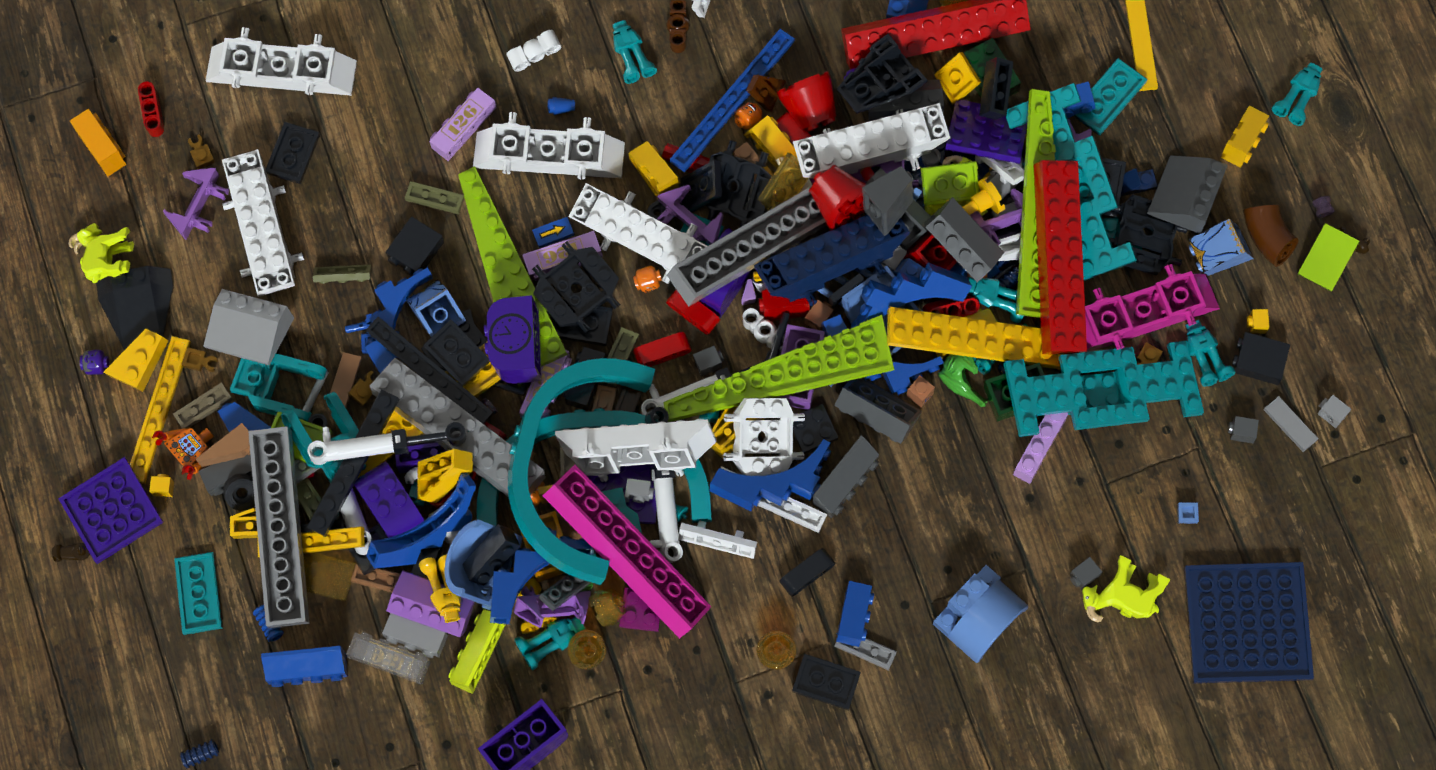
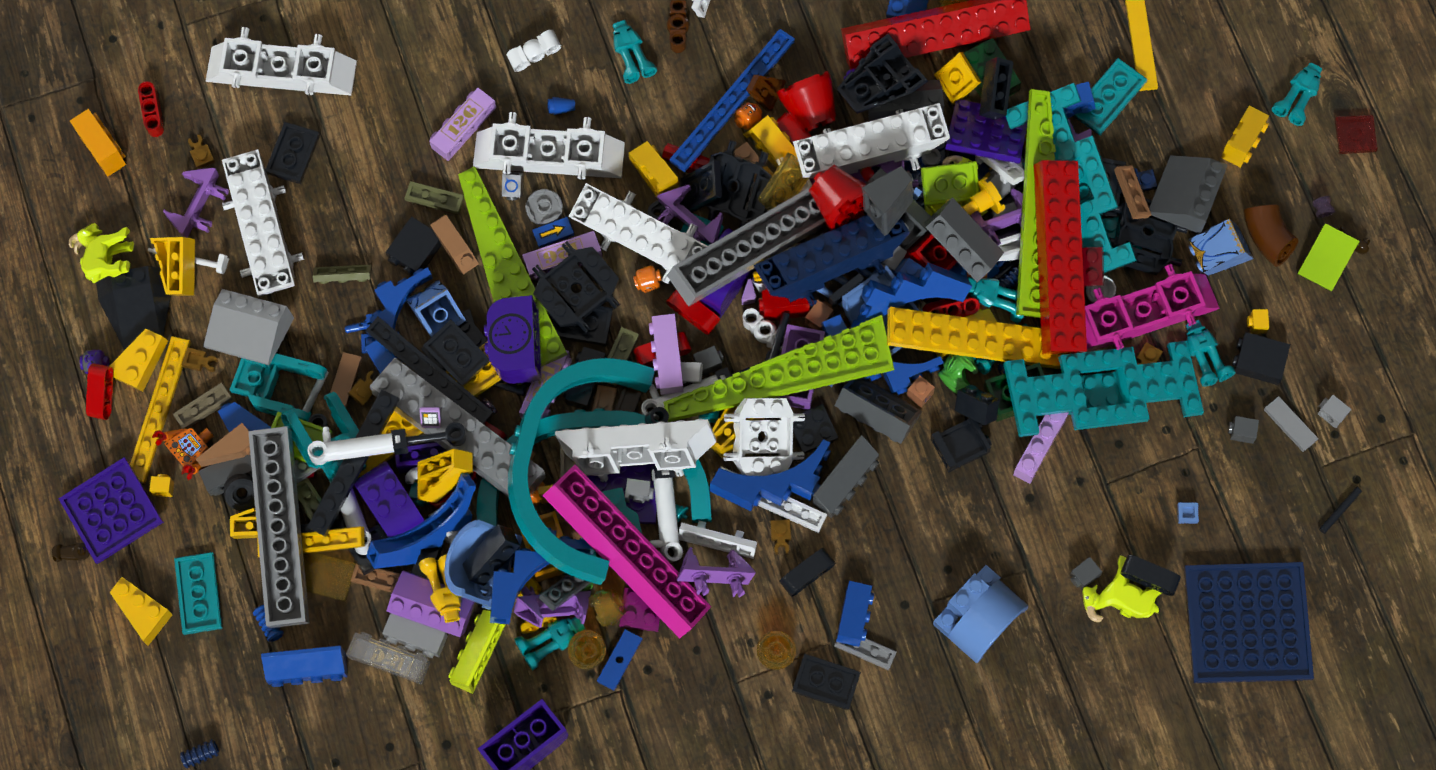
(99, 391): none -> red beam
(140, 609): none -> yellow wedge
(177, 264): none -> yellow wedge
(220, 265): none -> white piece
(430, 417): none -> slope
(454, 244): none -> medium nougat slope
(512, 185): none -> flat silver brick
(544, 207): none -> light grey tile
(624, 649): none -> blue tile
(667, 354): none -> lavender brick
(691, 372): none -> white slope
(737, 574): none -> medium lavender hose
(780, 532): none -> pearl gold plate
(961, 444): none -> black panel
(977, 404): none -> black brick
(1093, 266): none -> dark red plate
(1108, 289): none -> white hair
(1132, 192): none -> medium nougat tile
(1150, 575): none -> black beam
(1340, 510): none -> black bar
(1356, 134): none -> clear red tile

